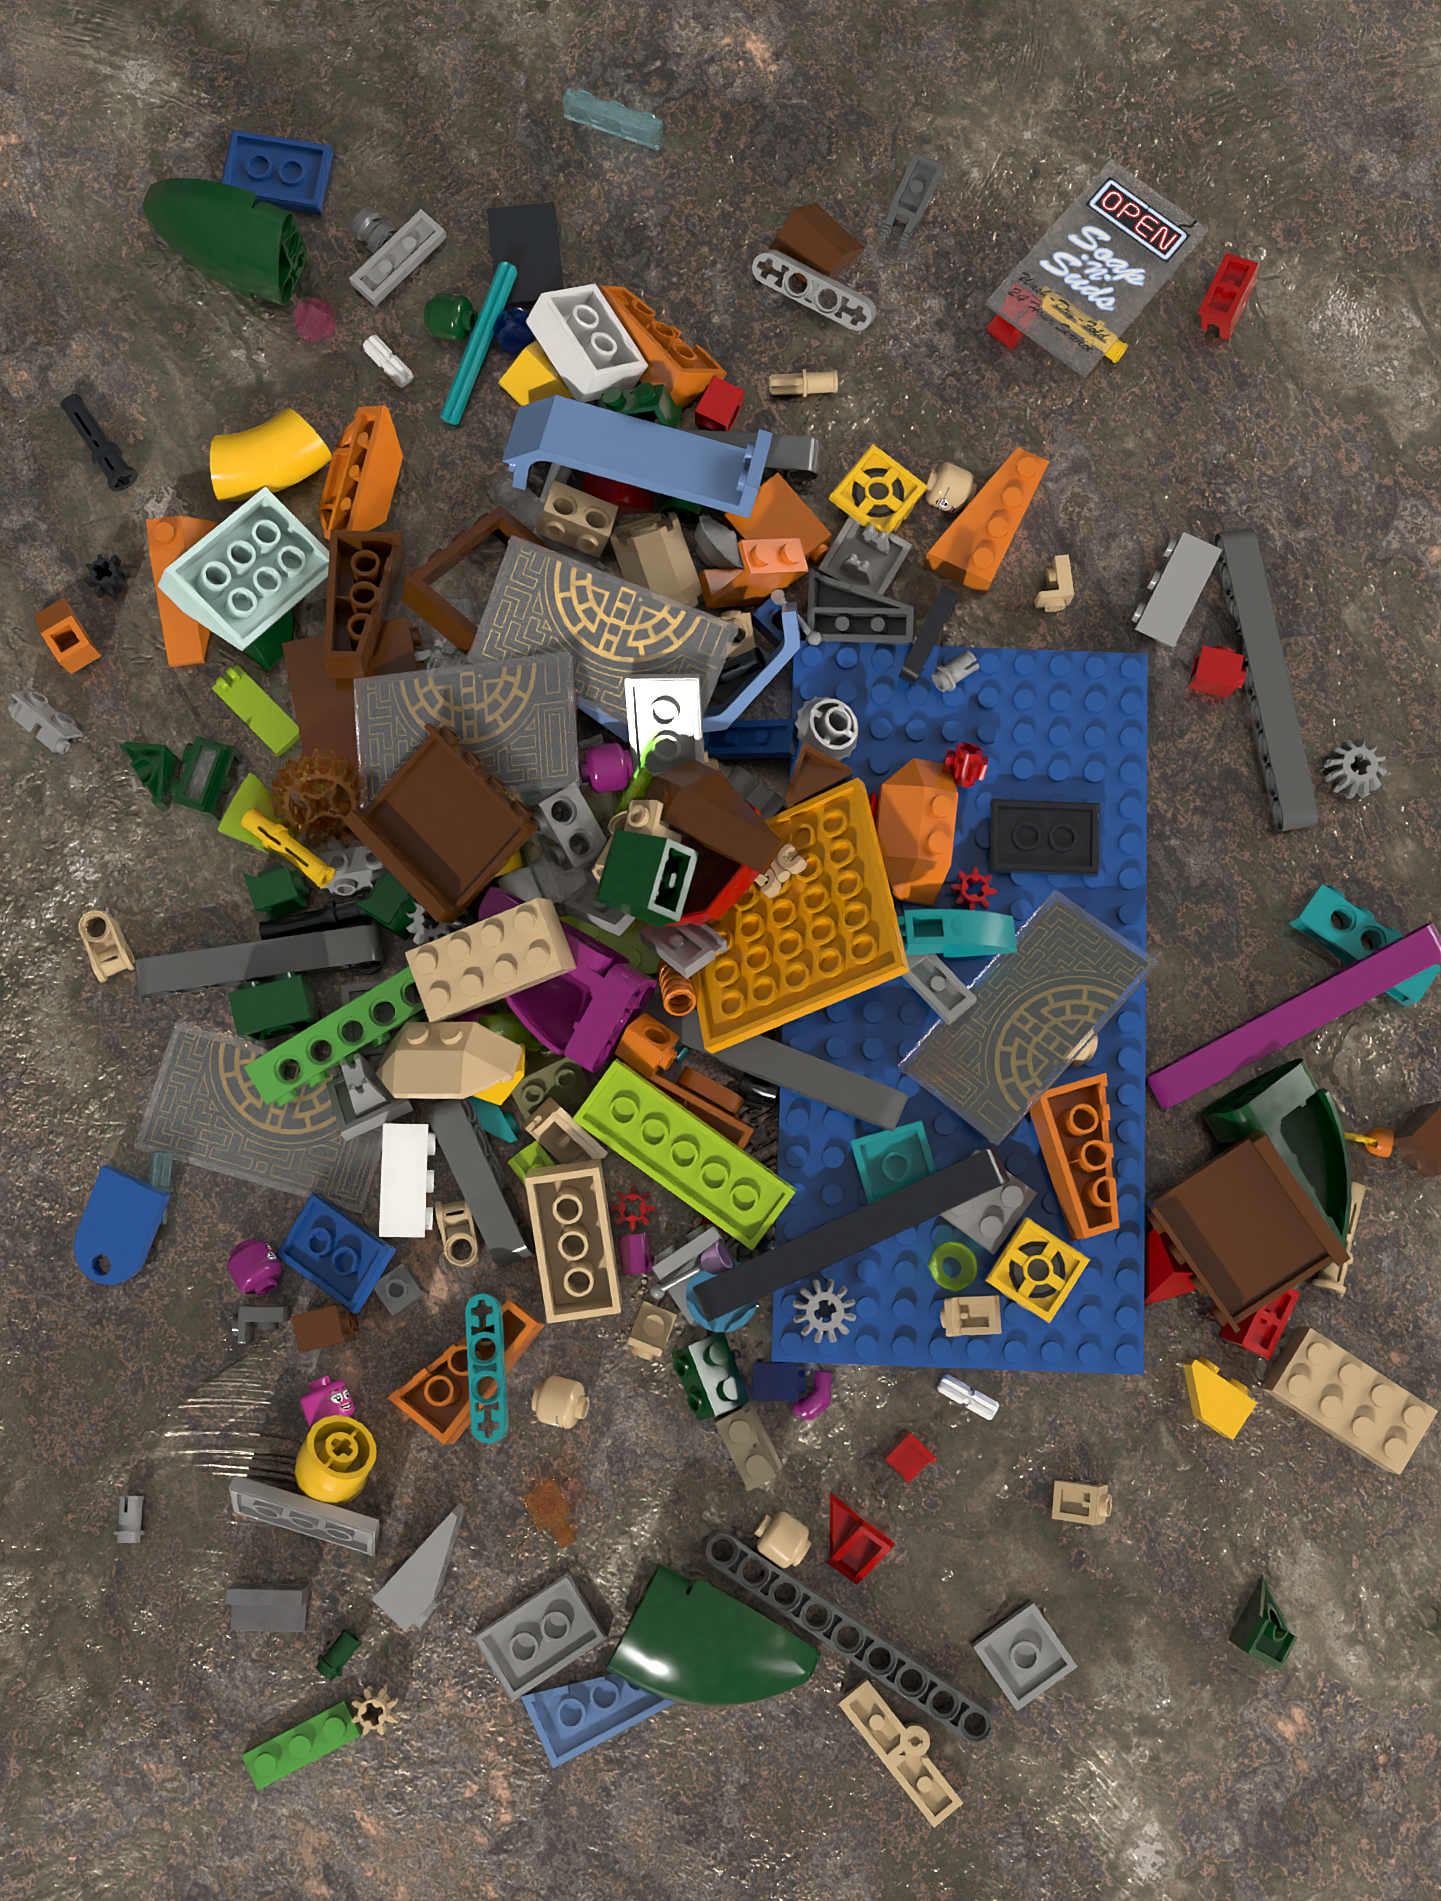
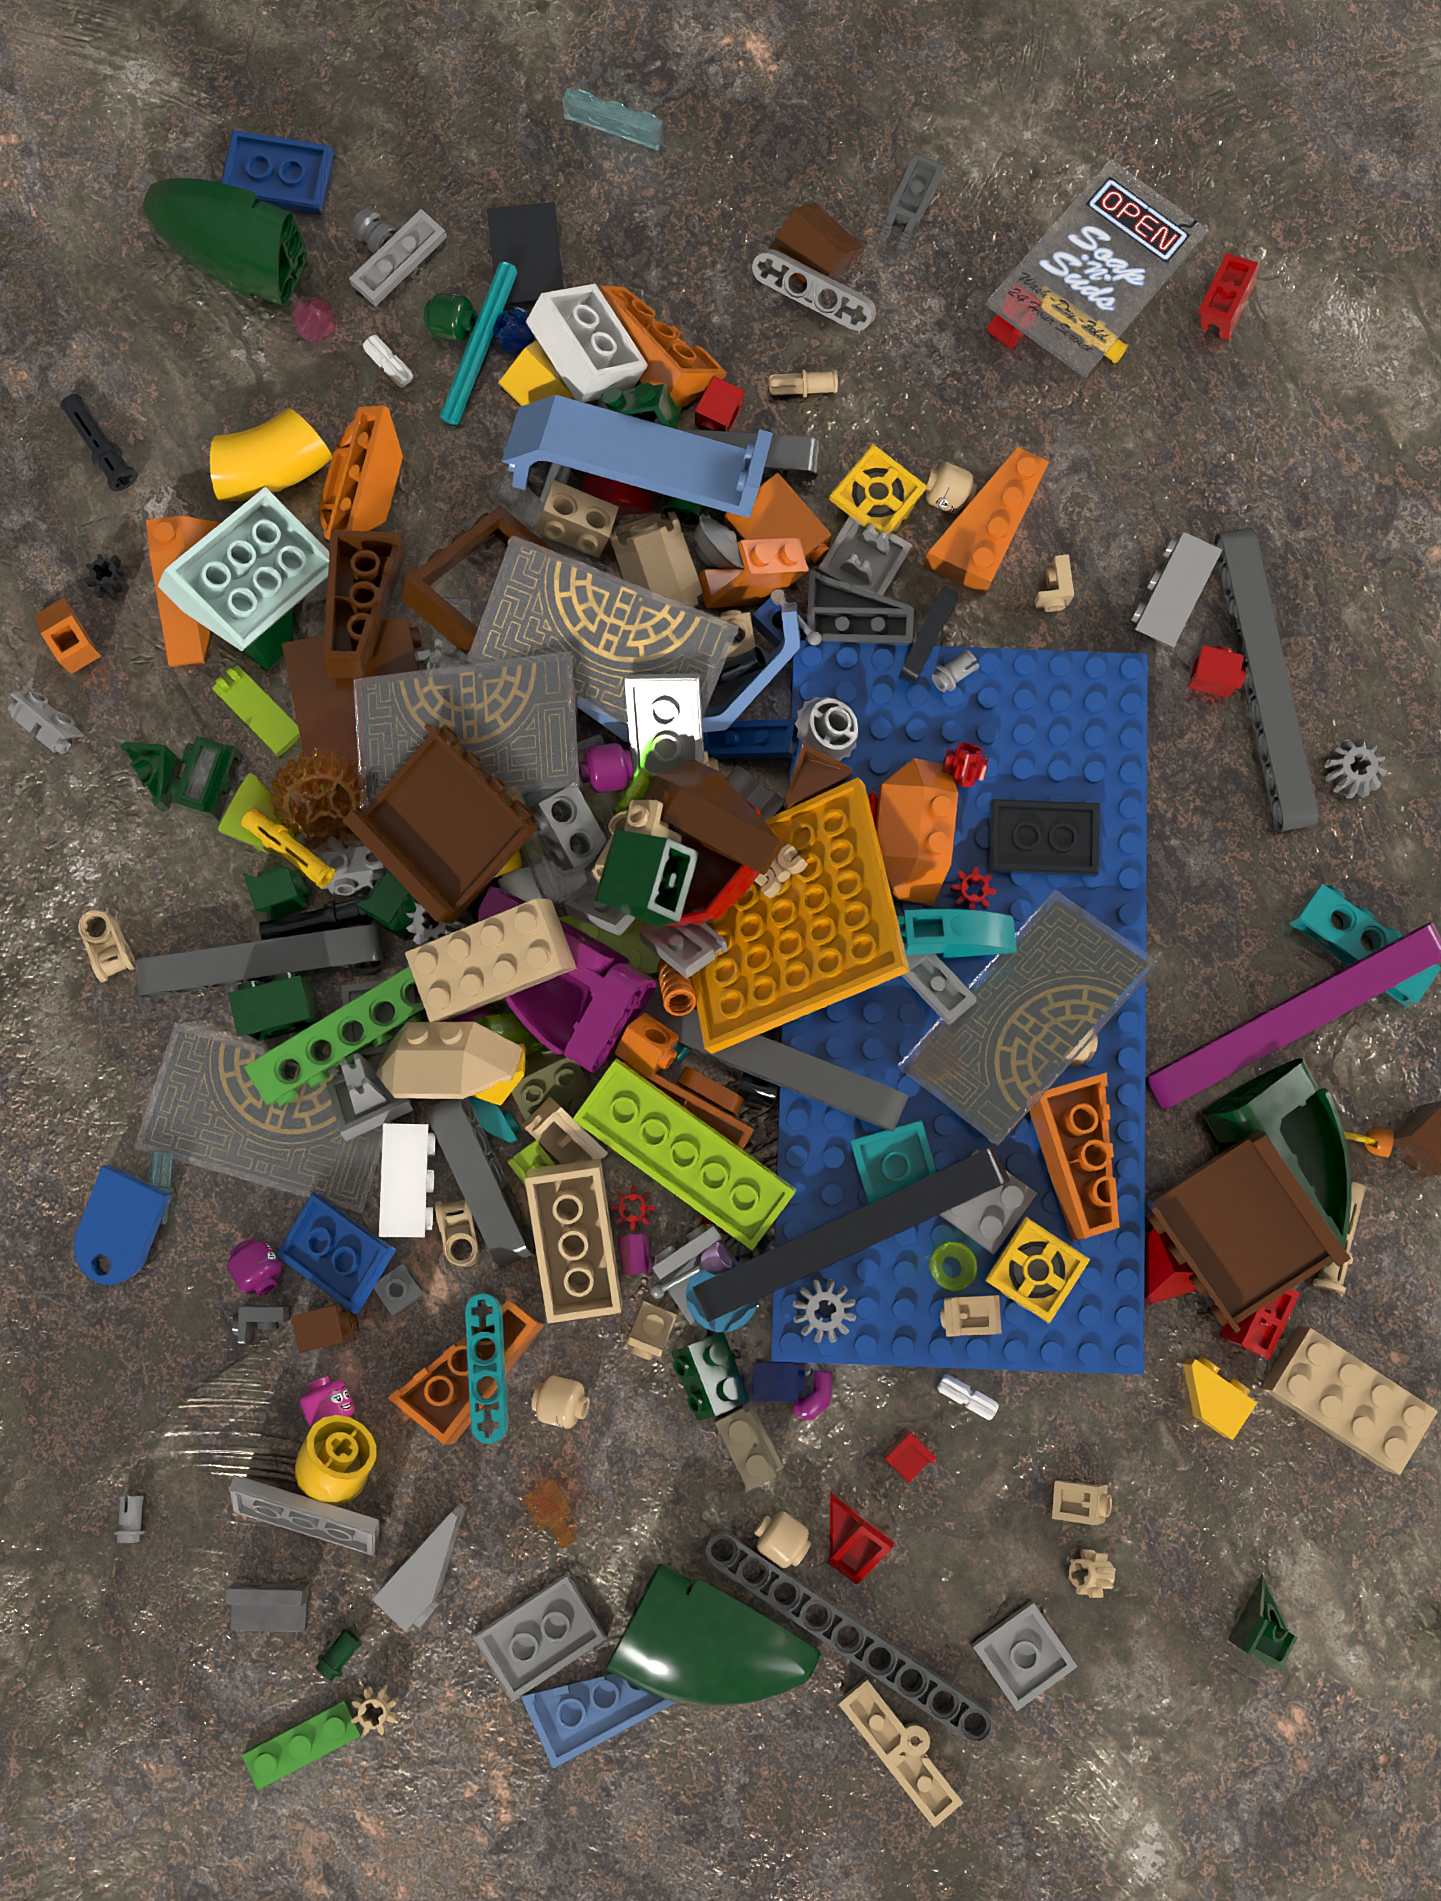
(1092, 1573): none -> tan gear

